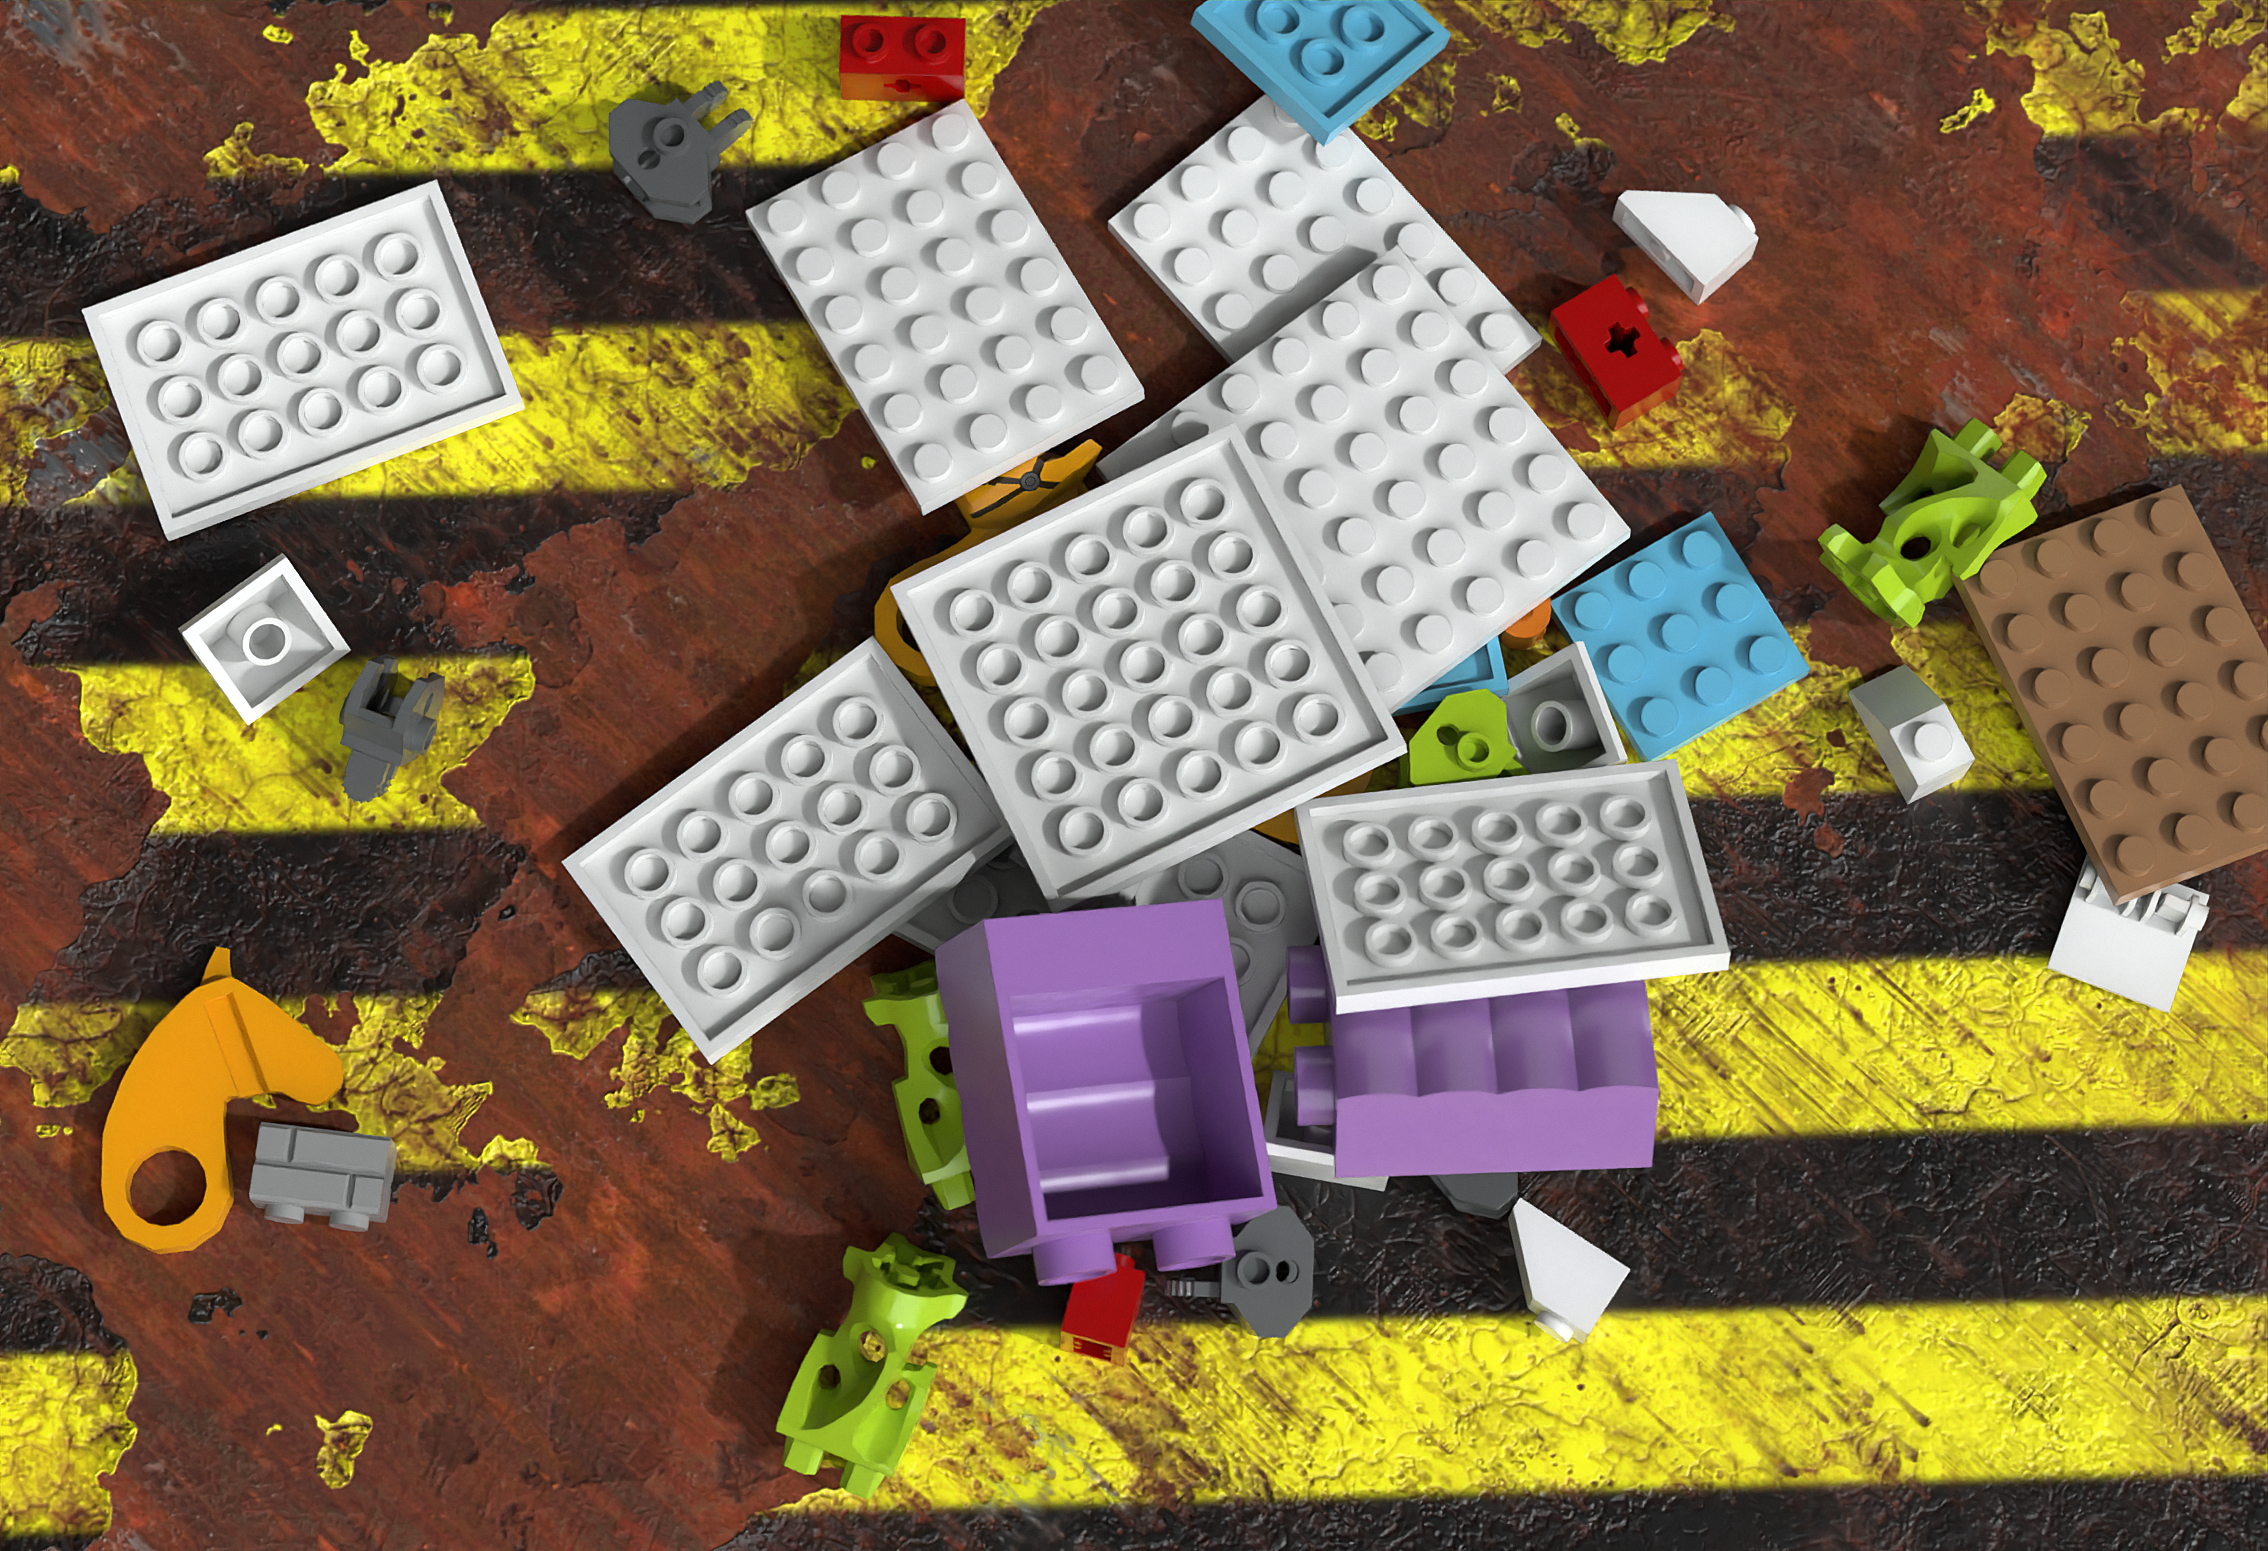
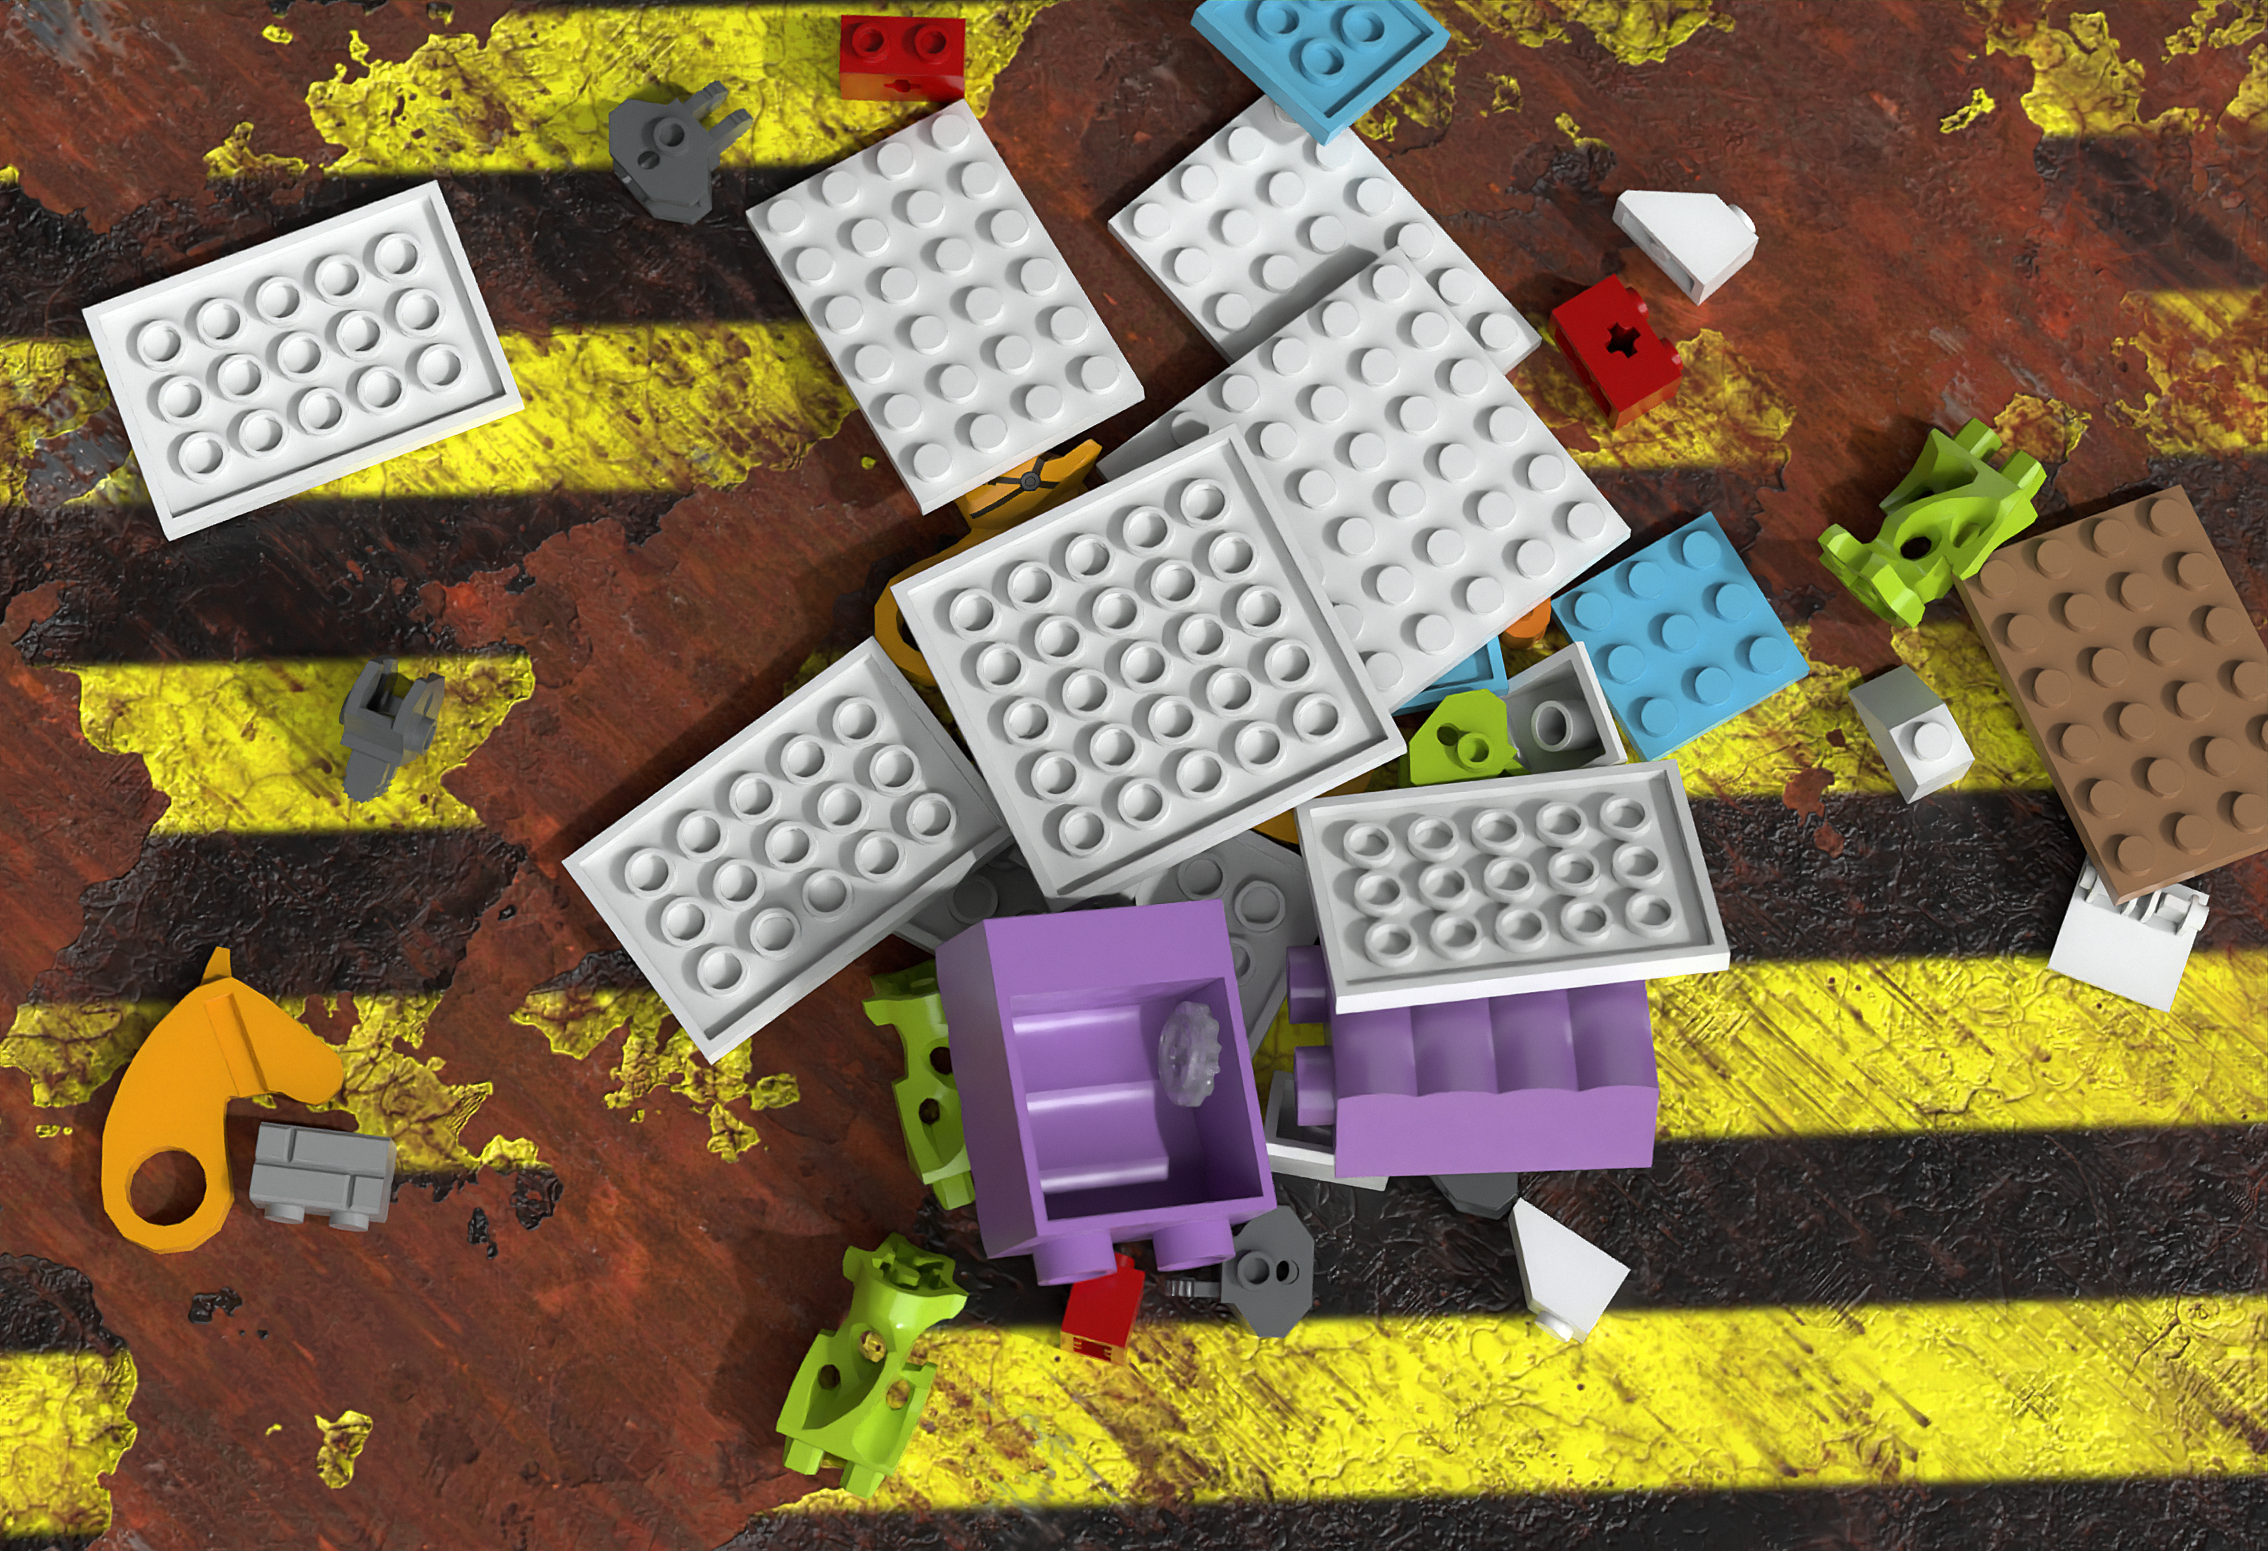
(264, 639): white slope -> none
(1189, 1054): none -> clear gear

